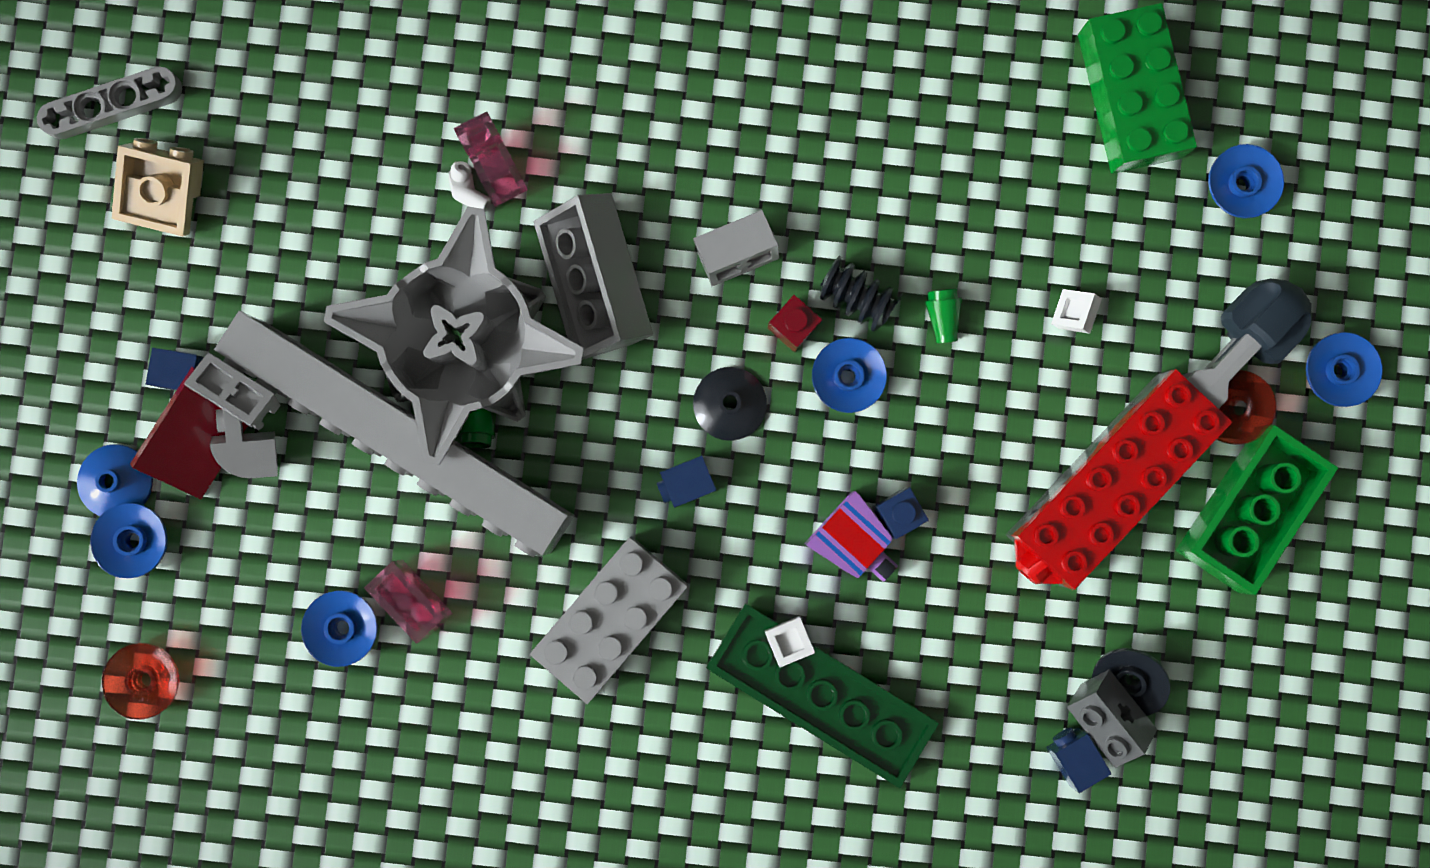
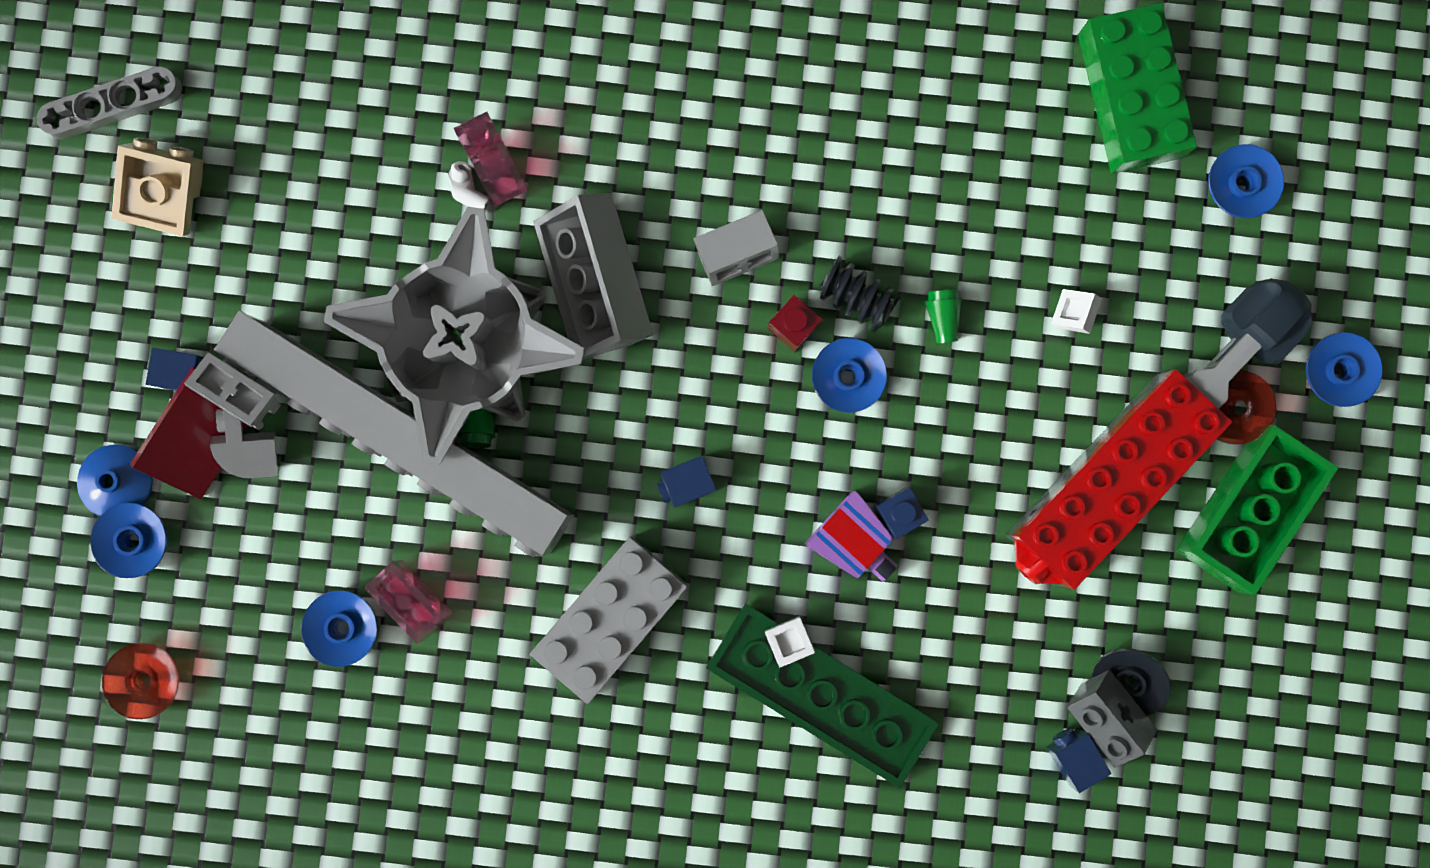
(733, 423): black dish -> none

